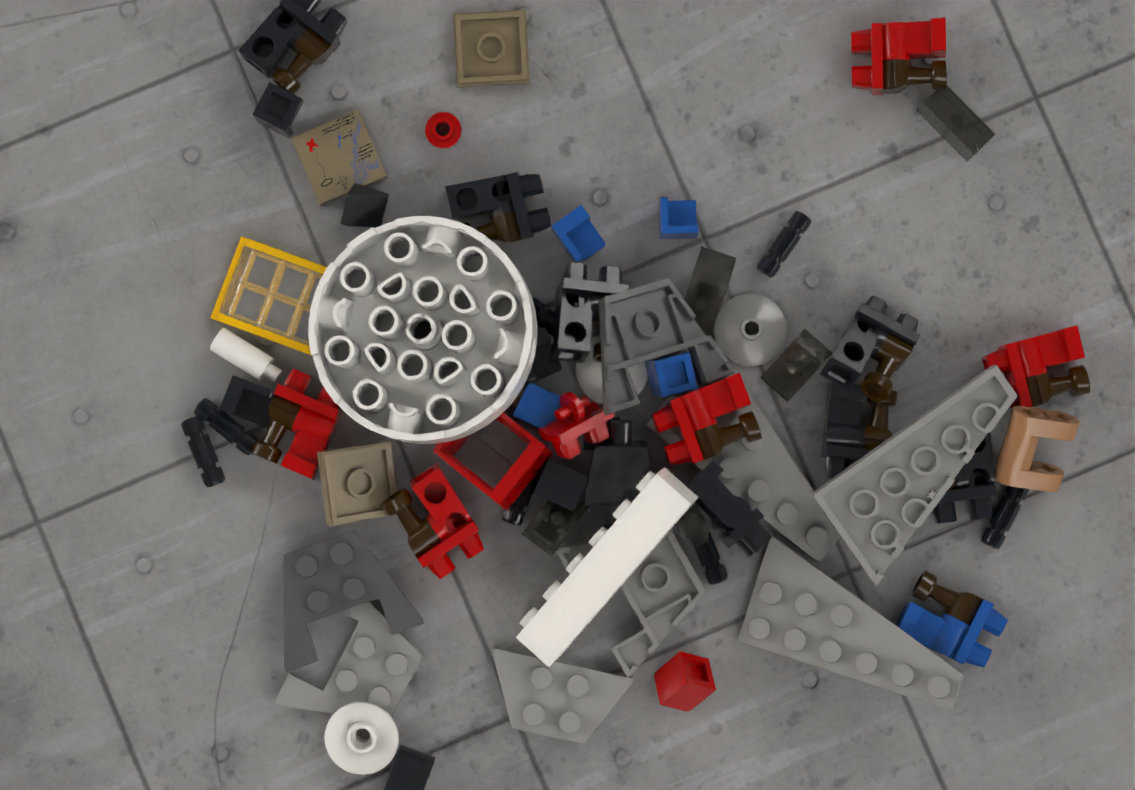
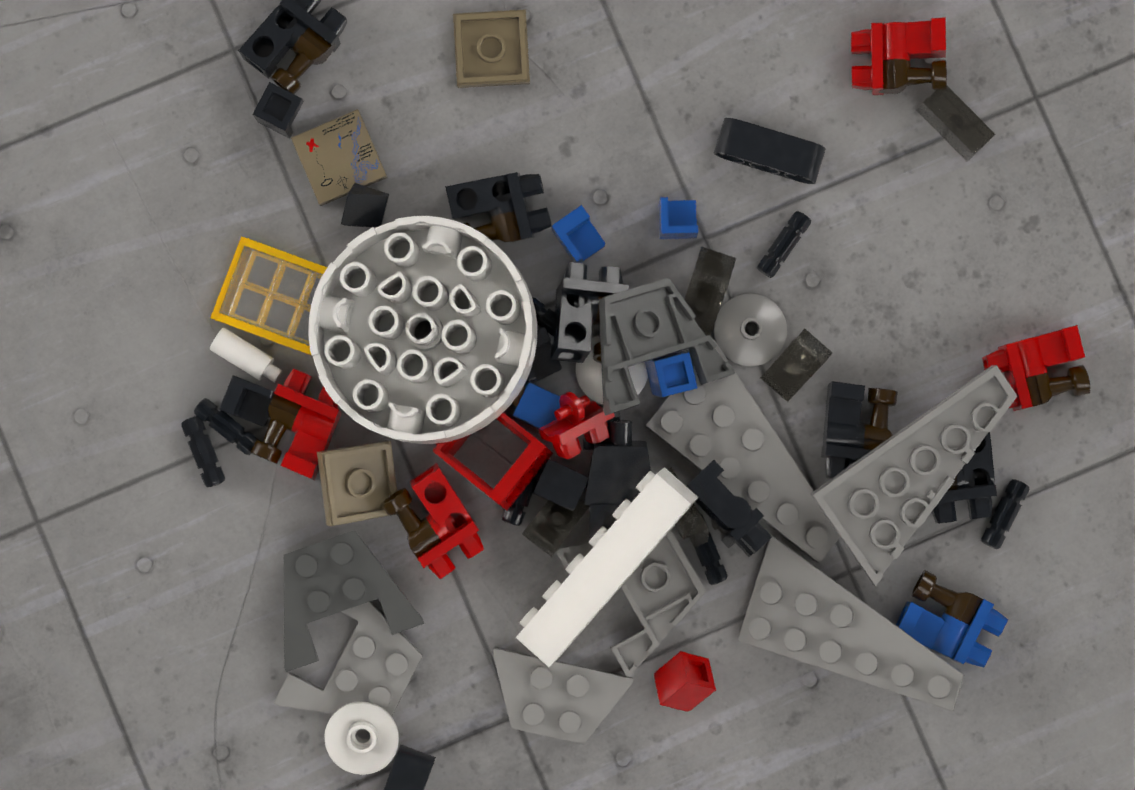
(448, 140): red plate -> none
(697, 423): red hips -> none
(769, 151): none -> black beam
(874, 337): black hips -> none
(1015, 460): medium nougat connector -> none

